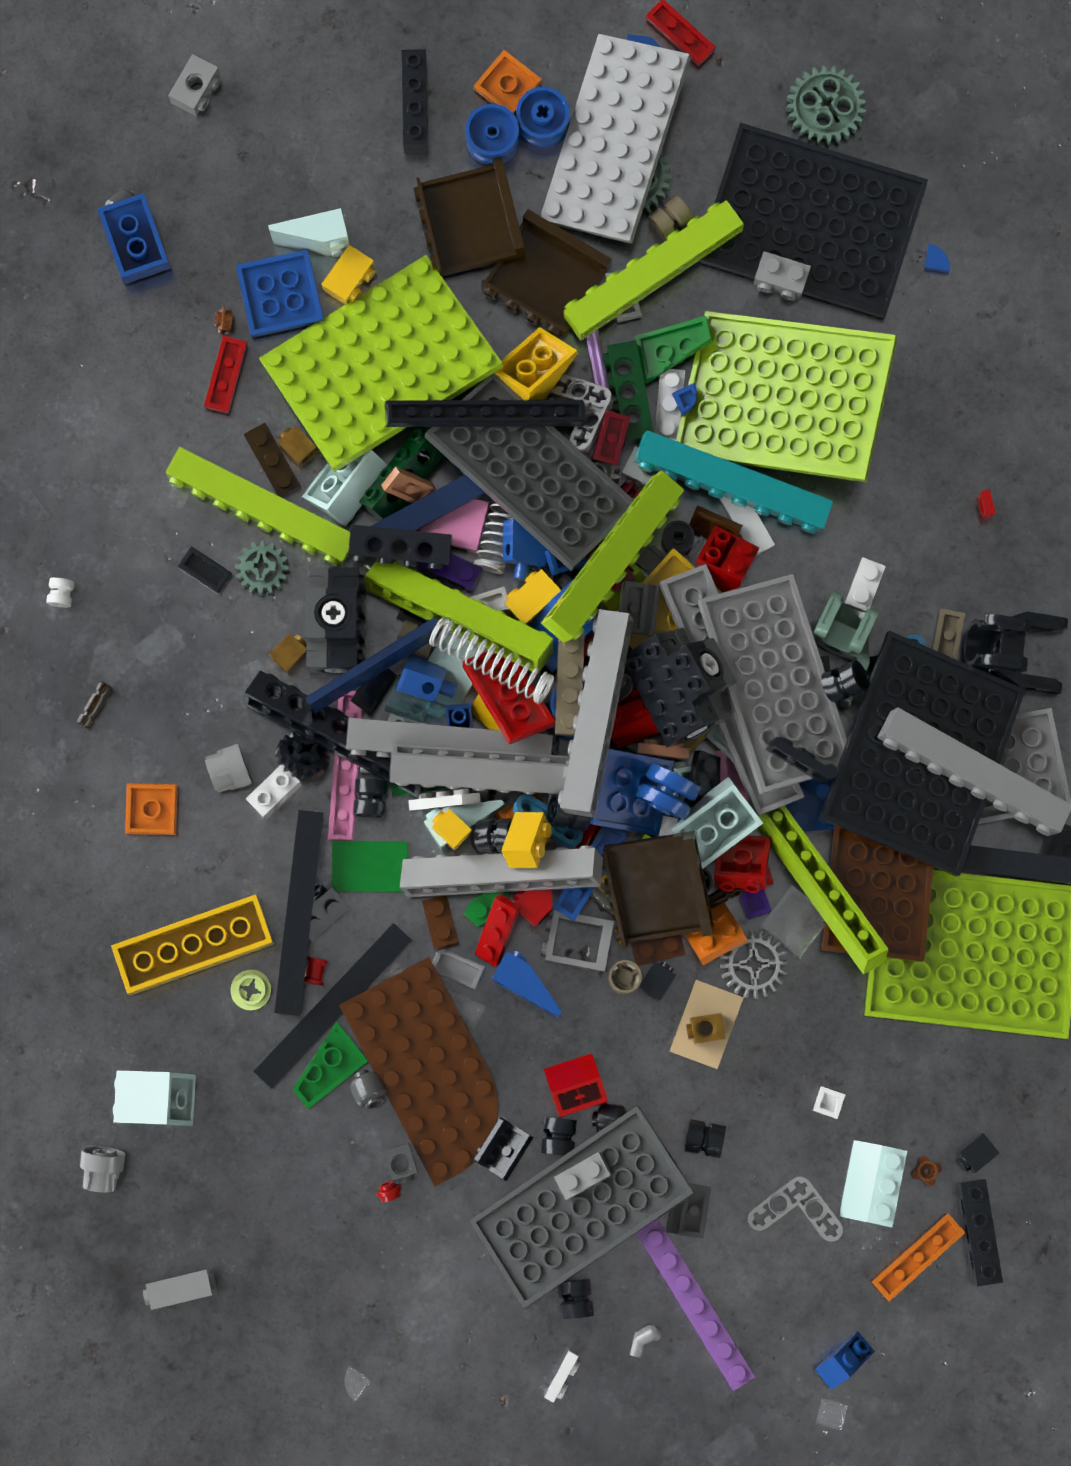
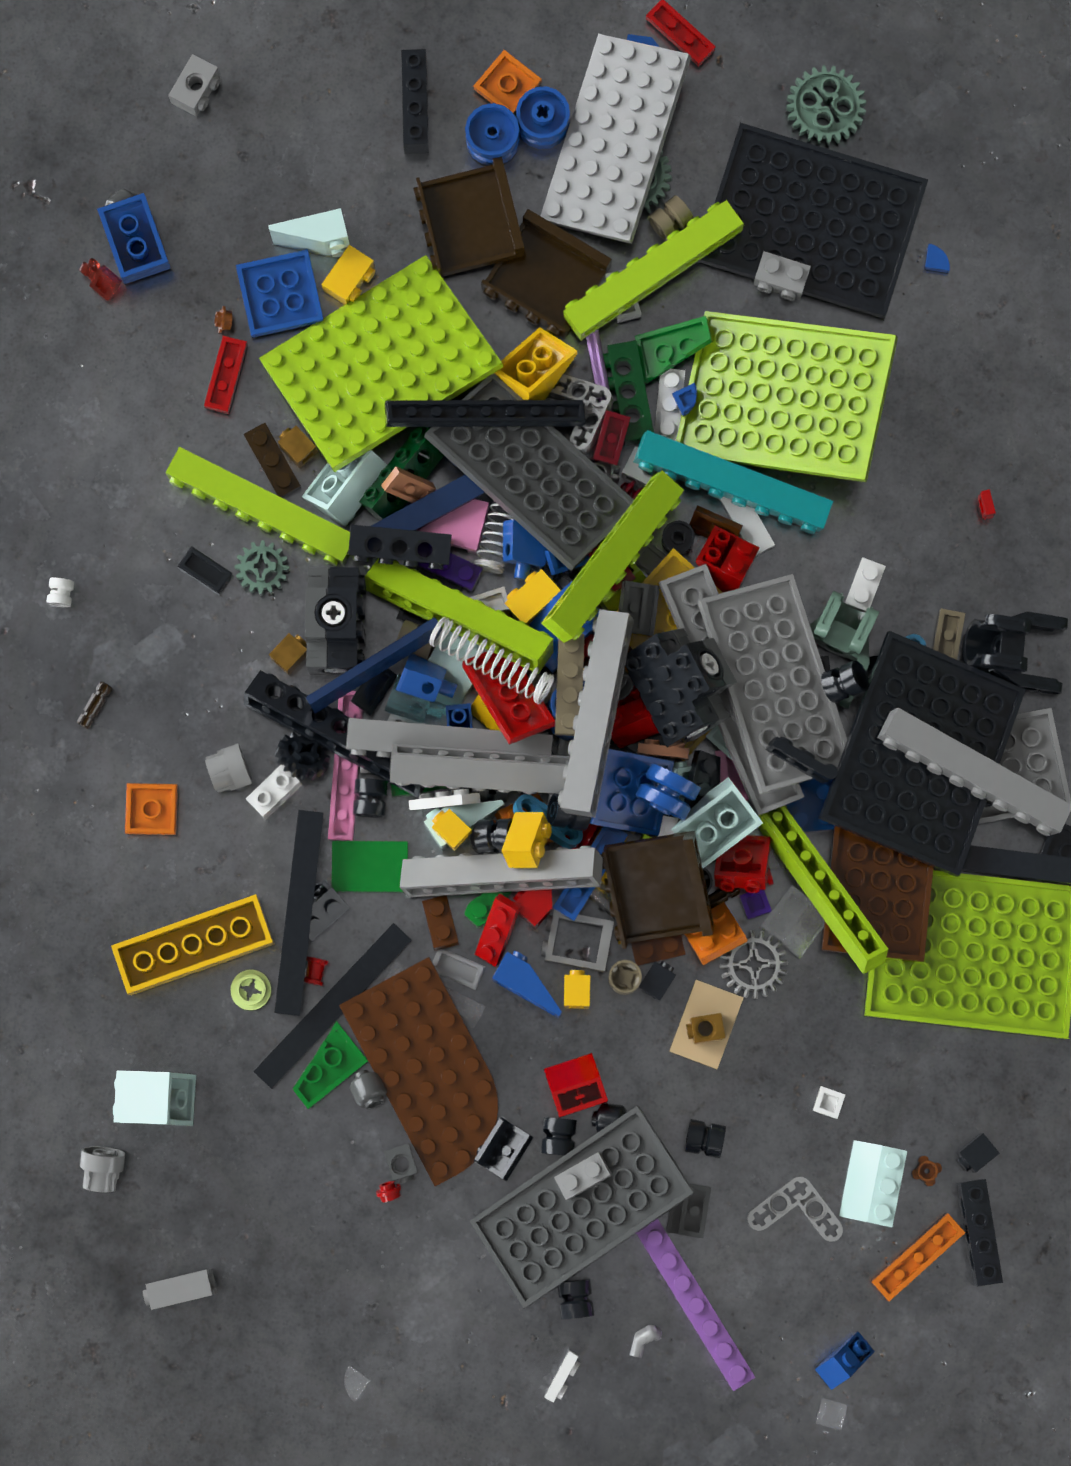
(102, 278): none -> clear red plate
(577, 990): none -> yellow brick

